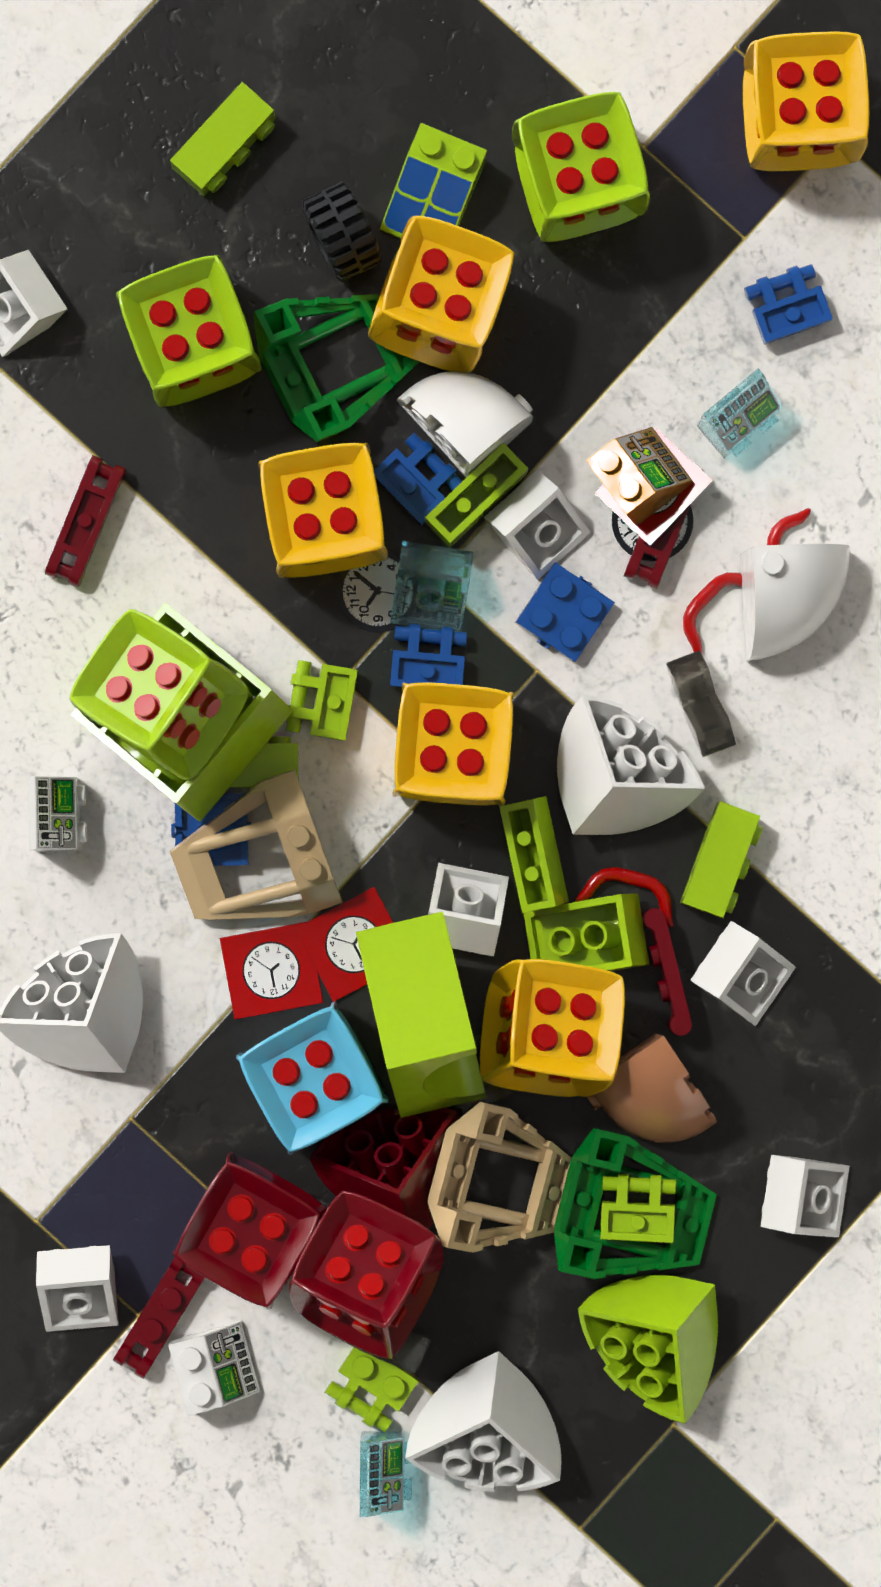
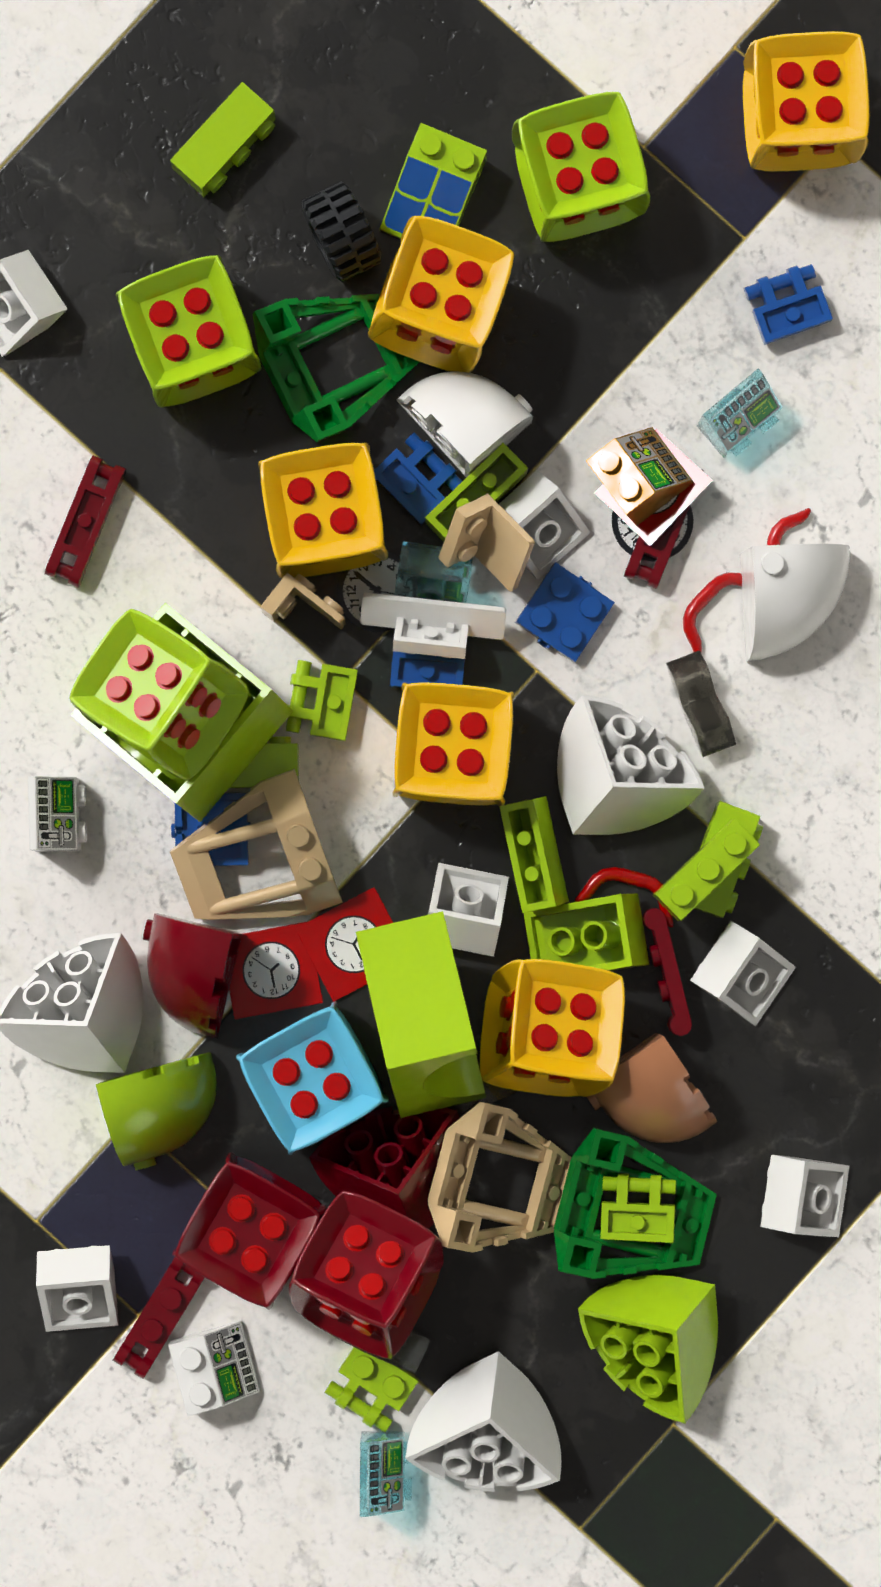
(158, 1108): none -> lime brick
(191, 970): none -> dark red brick
(282, 600): none -> tan bracket
(432, 625): none -> white bracket
(491, 536): none -> tan bracket
(706, 869): none -> lime brick

